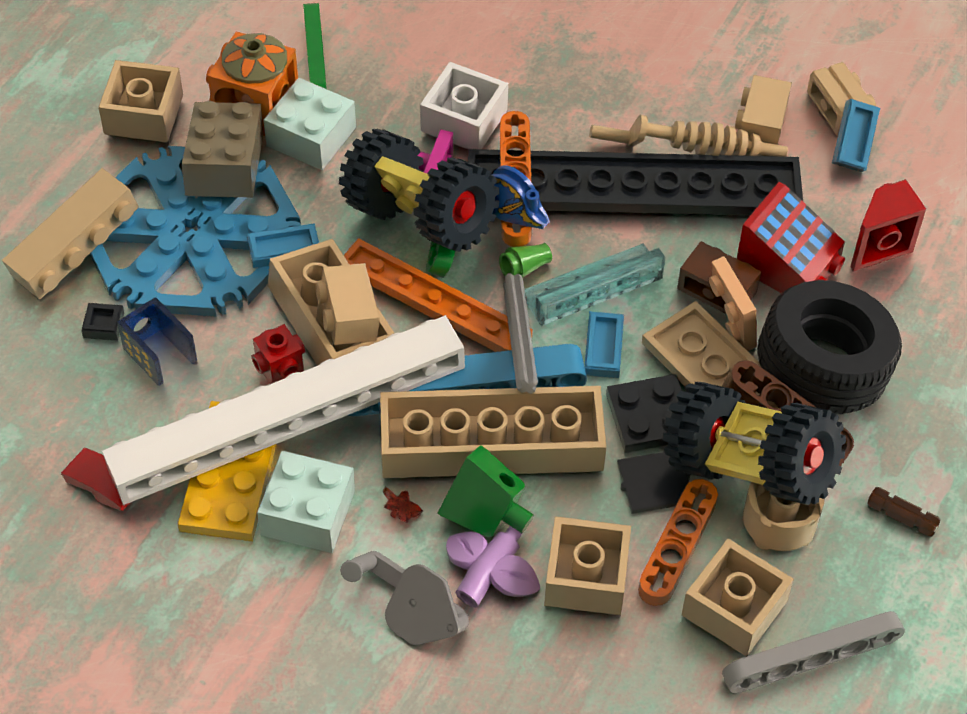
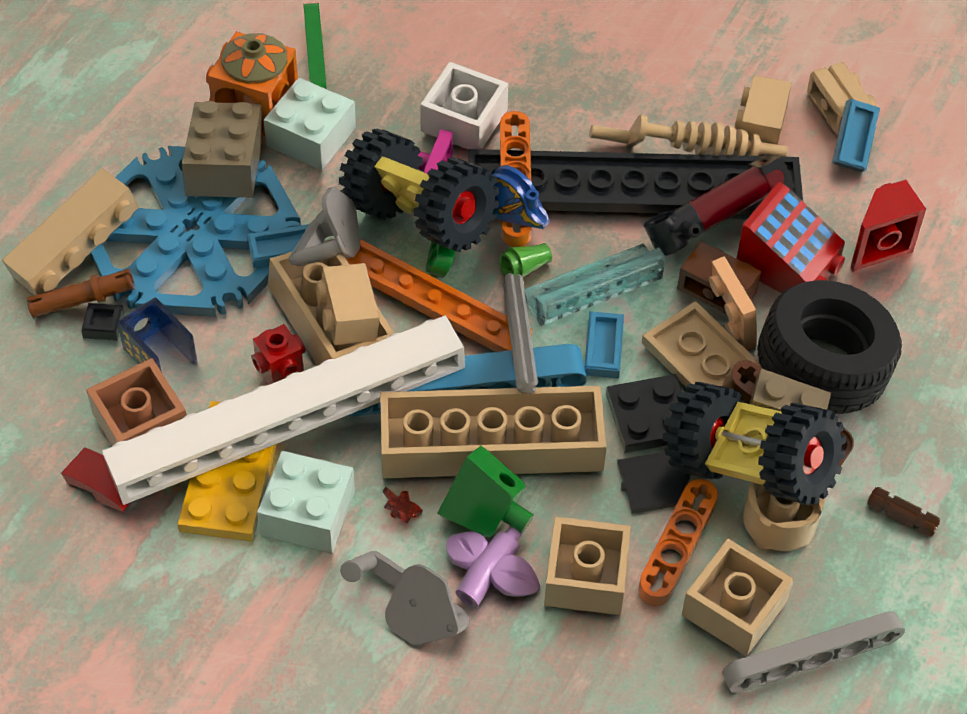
(87, 291): none -> dark orange pin
(134, 402): none -> nougat brick
(141, 101): tan brick -> none
(335, 220): none -> light grey piece
(675, 228): none -> piece
(775, 391): none -> dark tan plate

